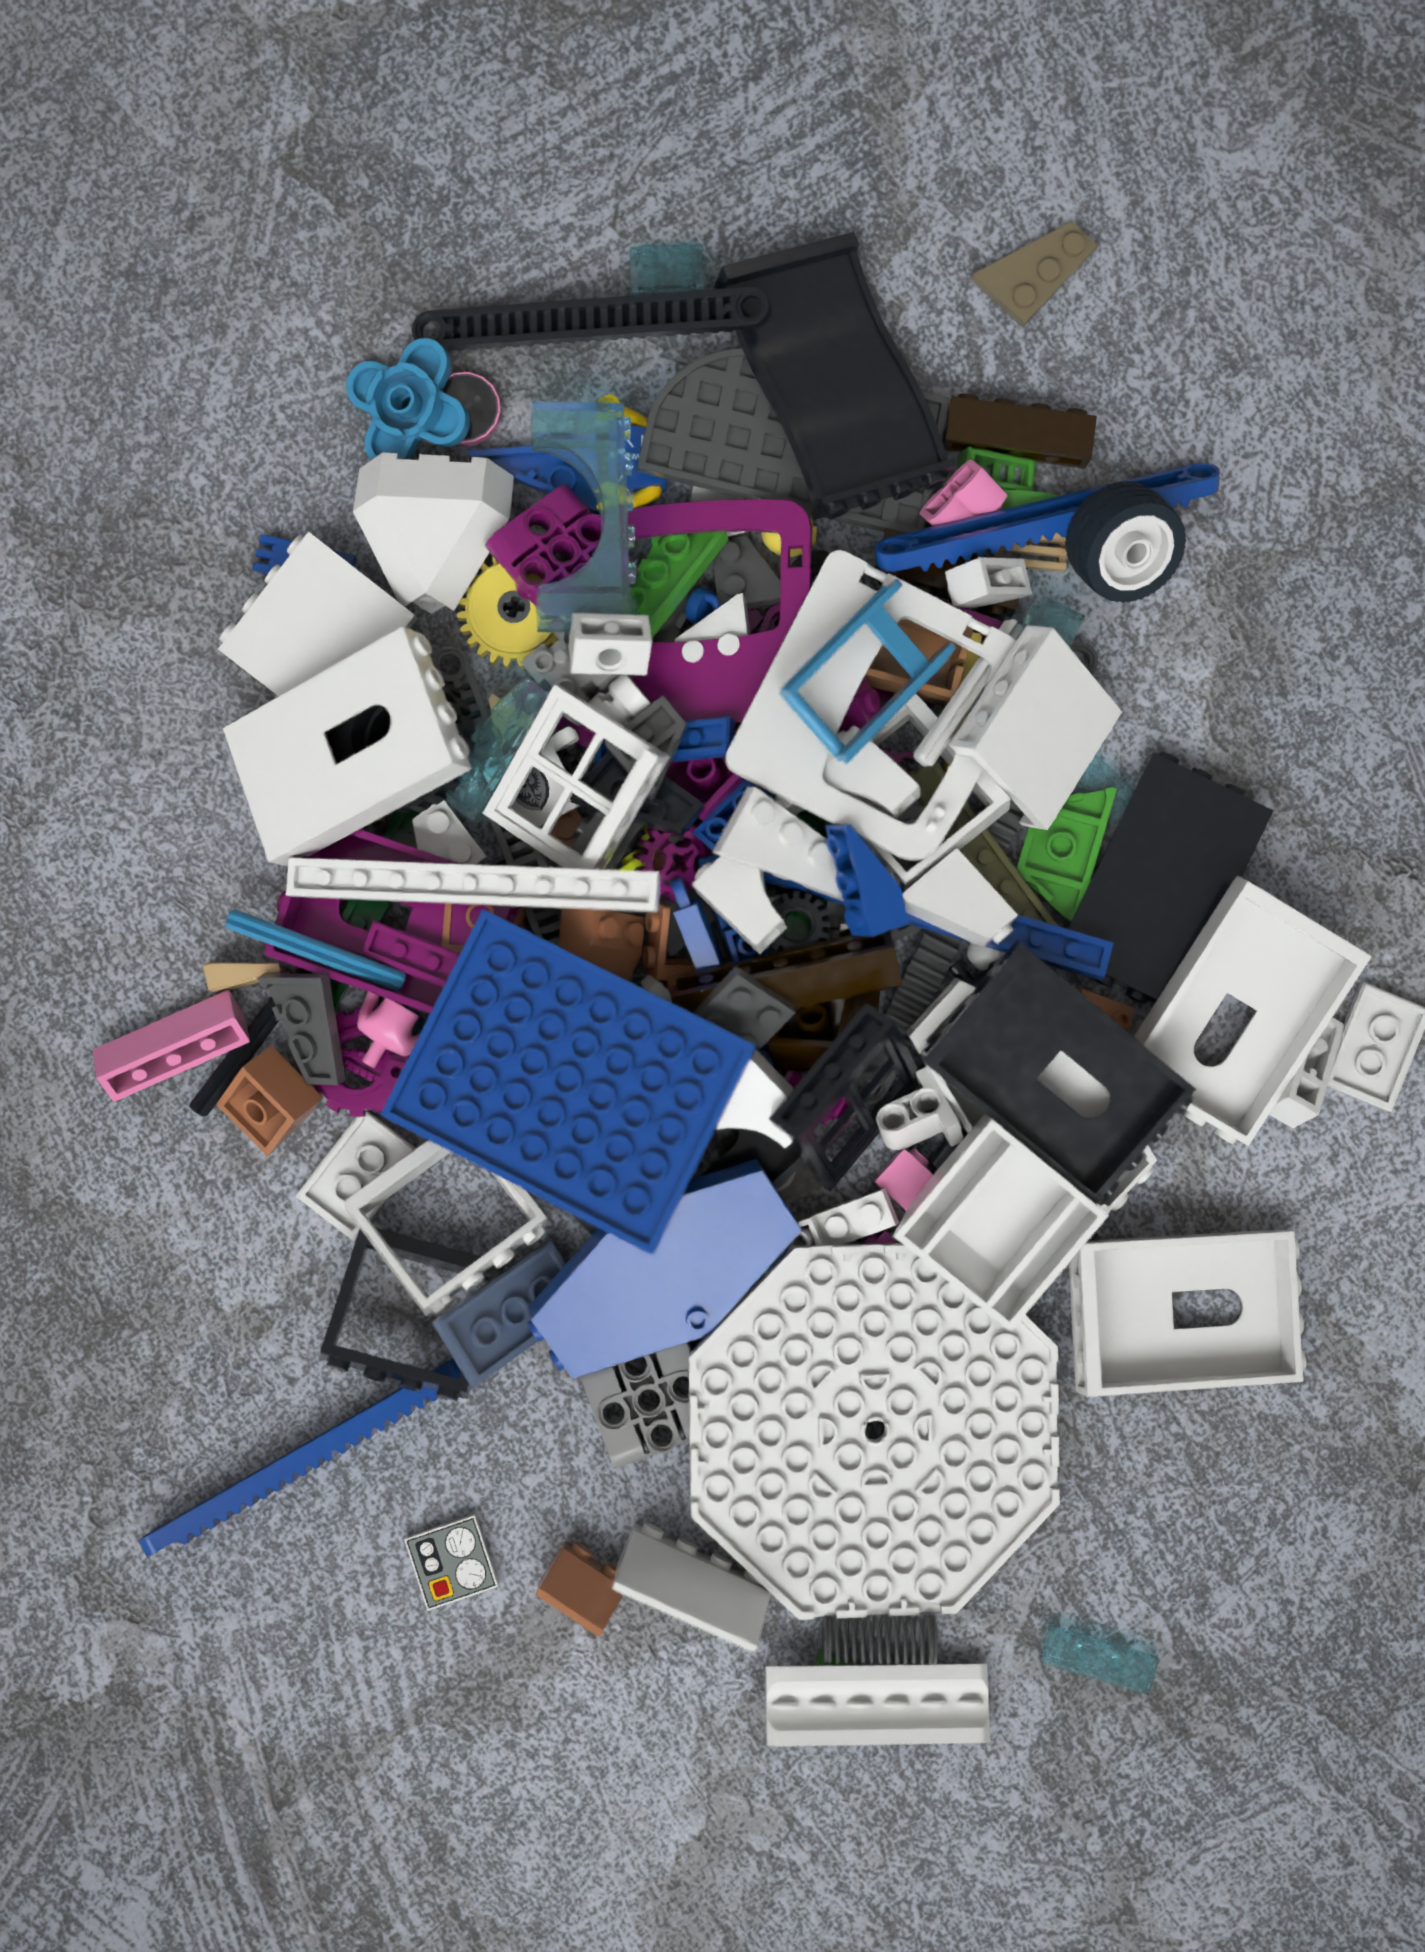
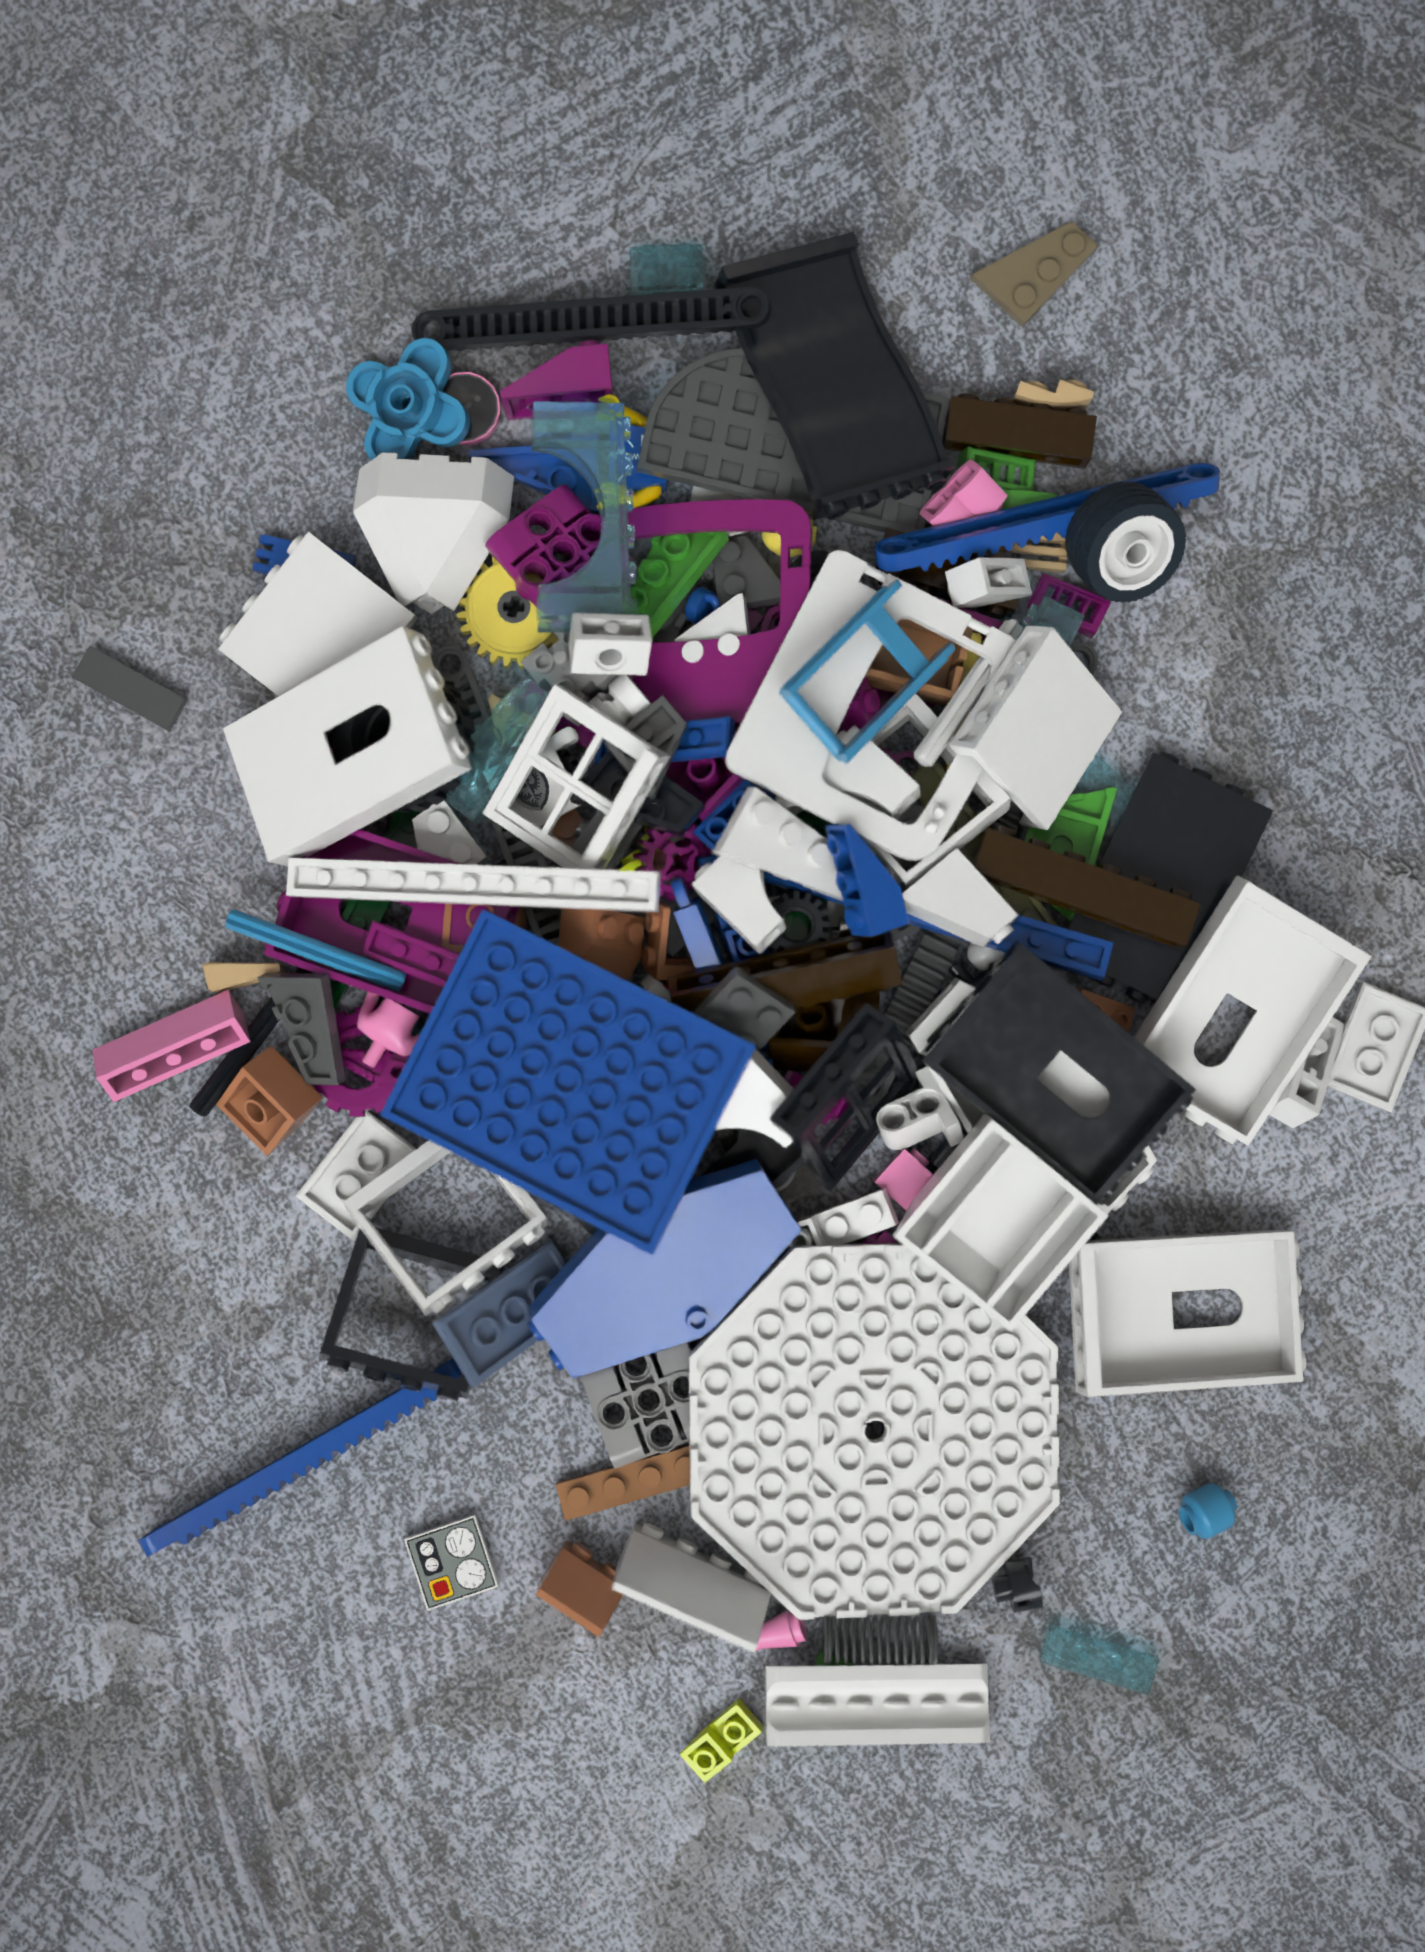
(129, 688): none -> dark grey tile
(571, 376): none -> magenta slope
(625, 1484): none -> medium nougat plate
(721, 1740): none -> neon yellow slope
(782, 1632): none -> bright pink cone
(1018, 1586): none -> black piece
(1066, 395): none -> tan slope
(1074, 593): none -> magenta slope
(1084, 888): none -> dark brown brick
(1207, 1511): none -> dark azure head

